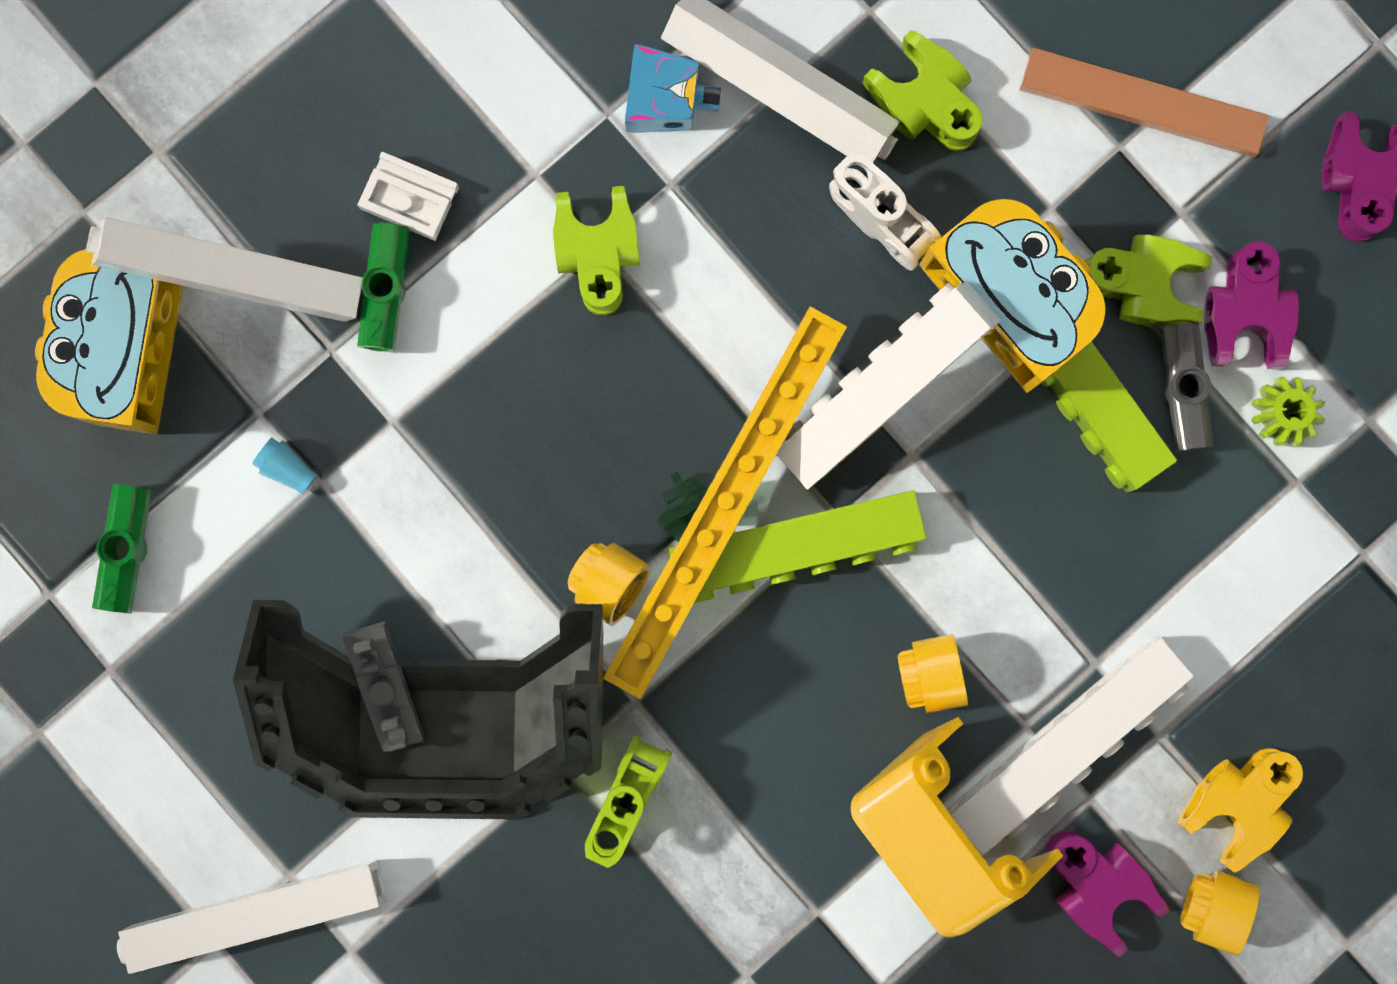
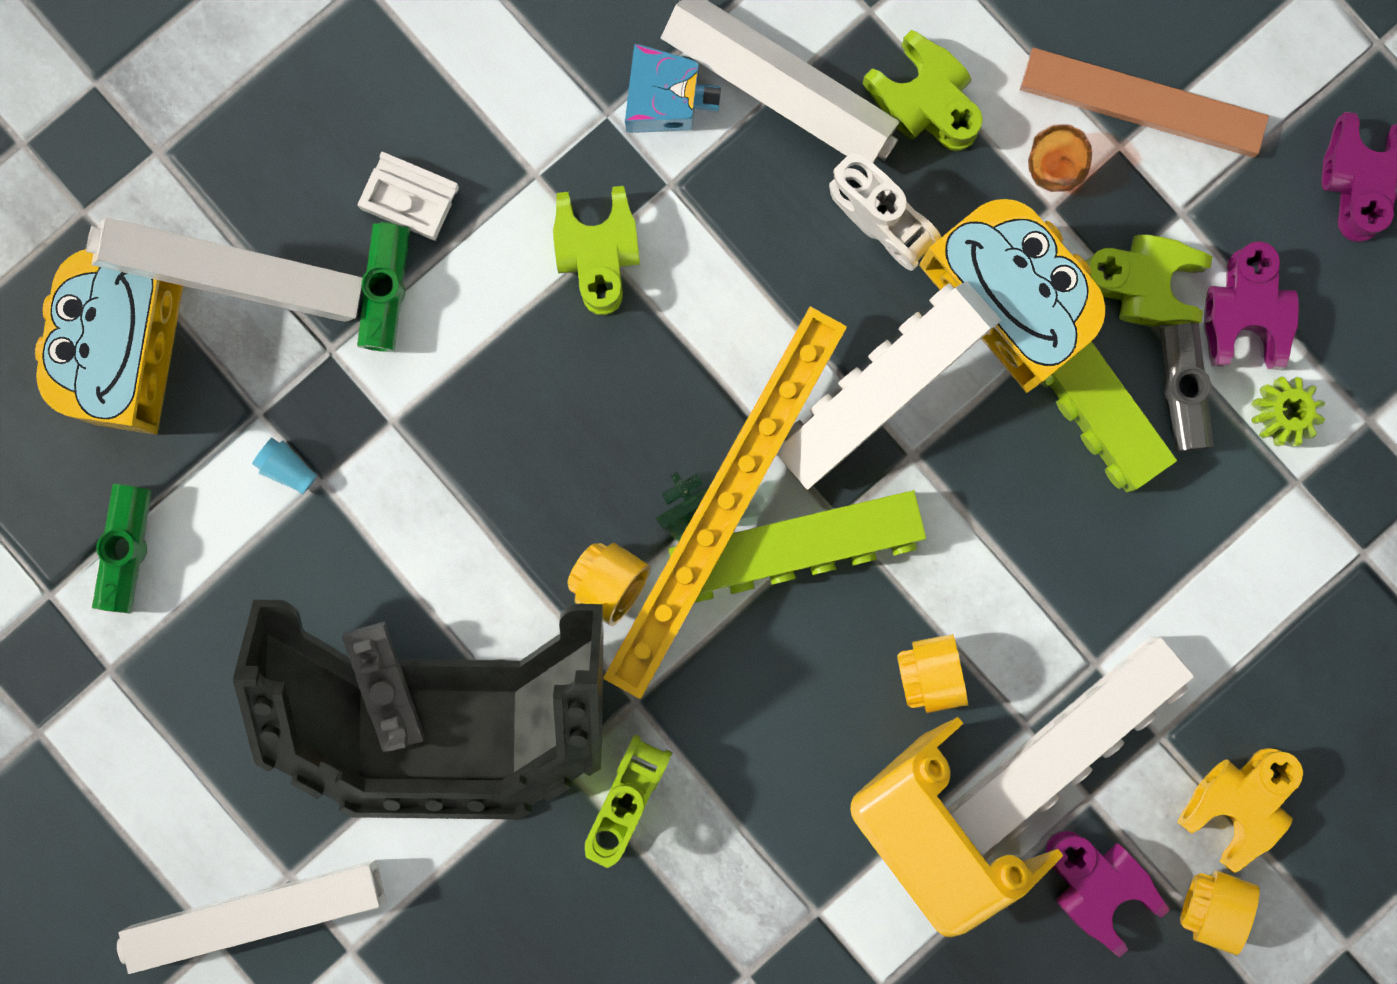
(1060, 158): none -> clear orange hair

